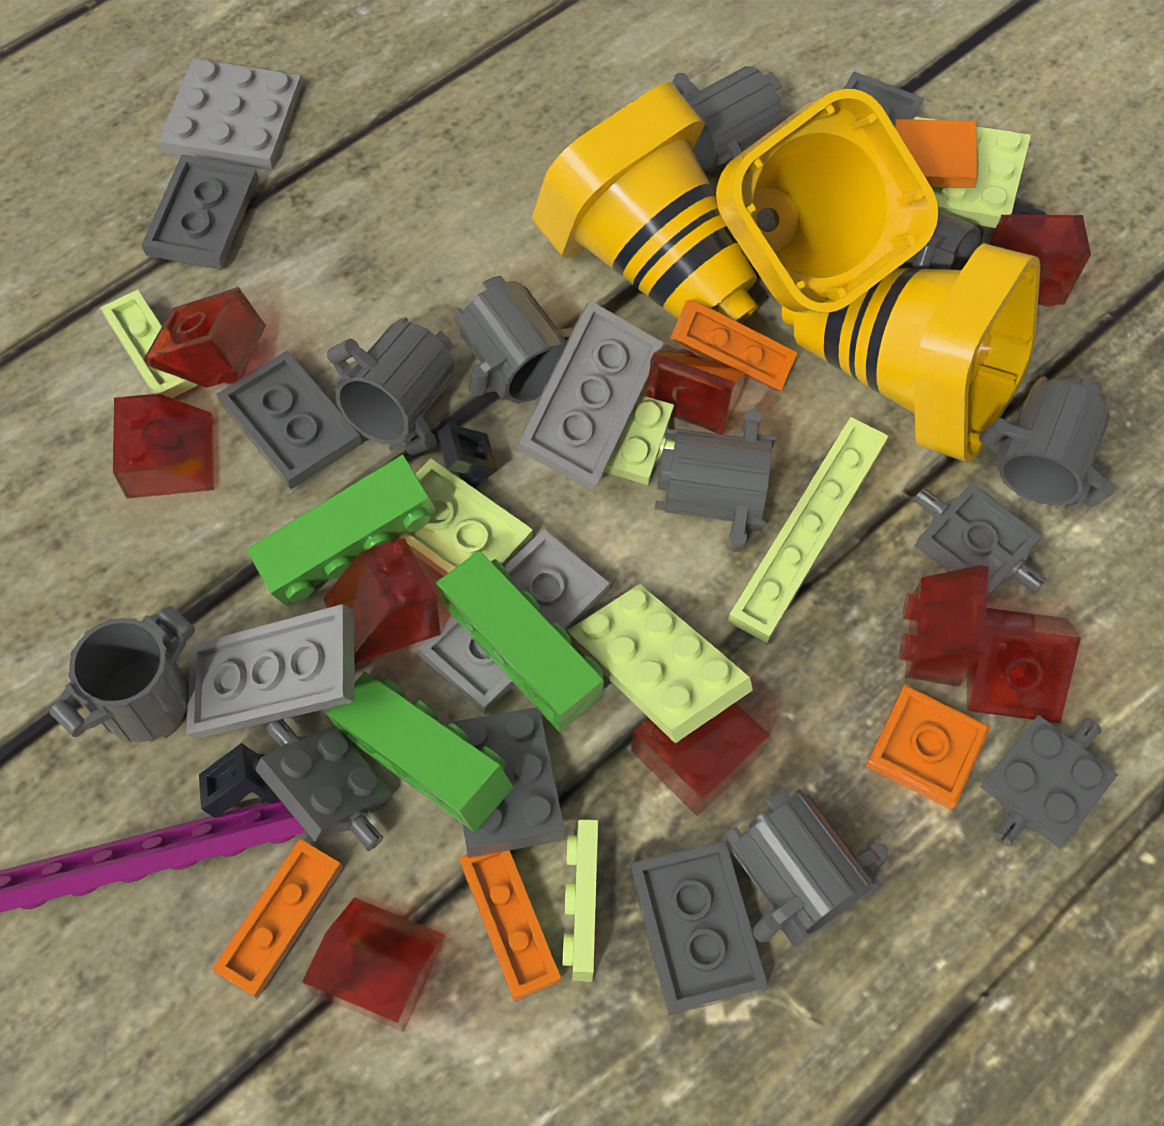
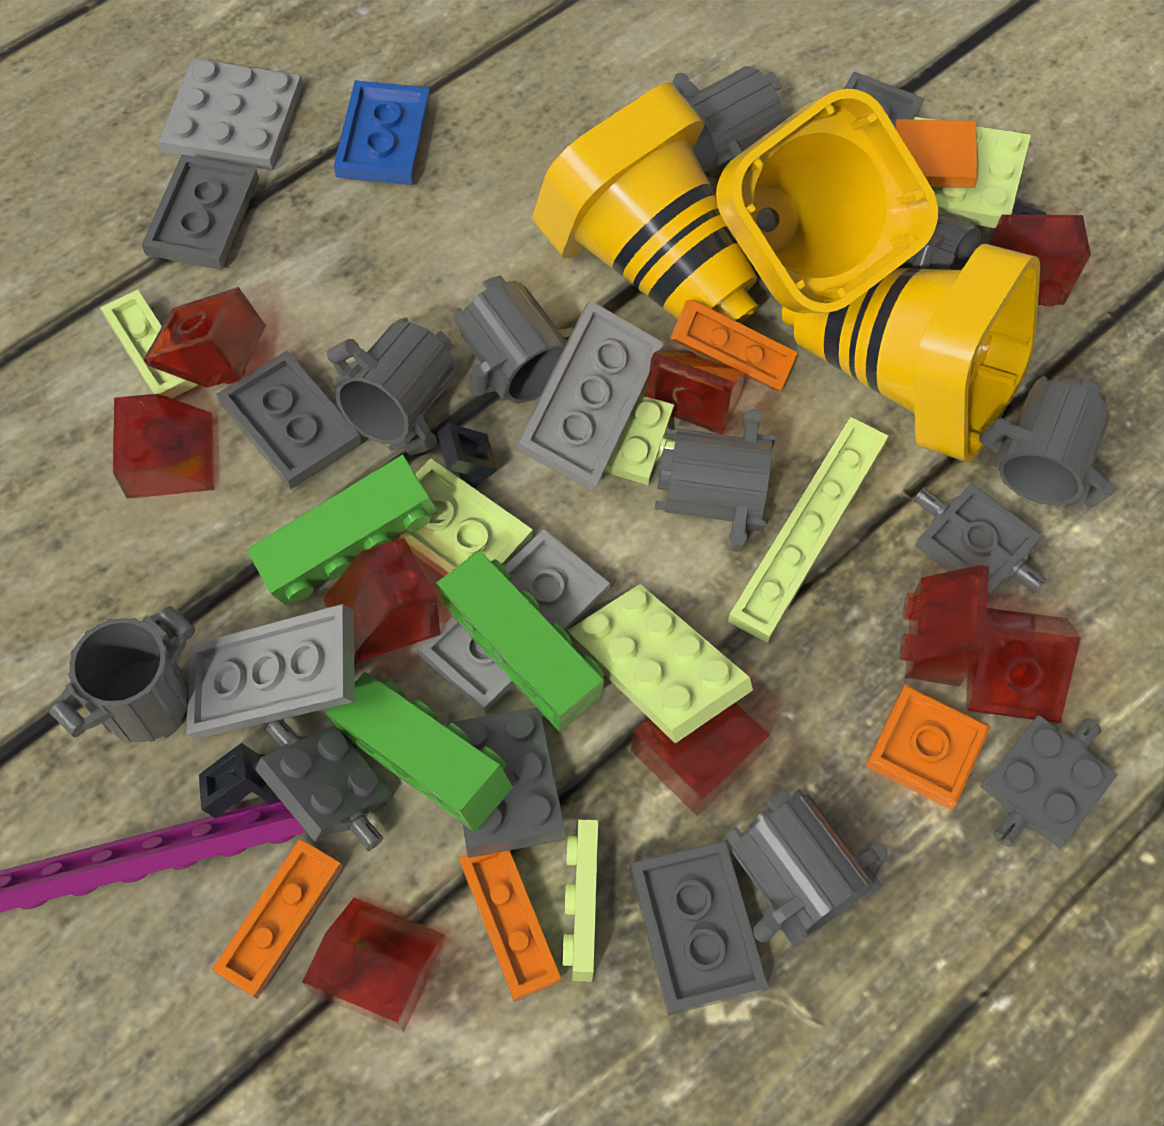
(382, 132): none -> blue plate

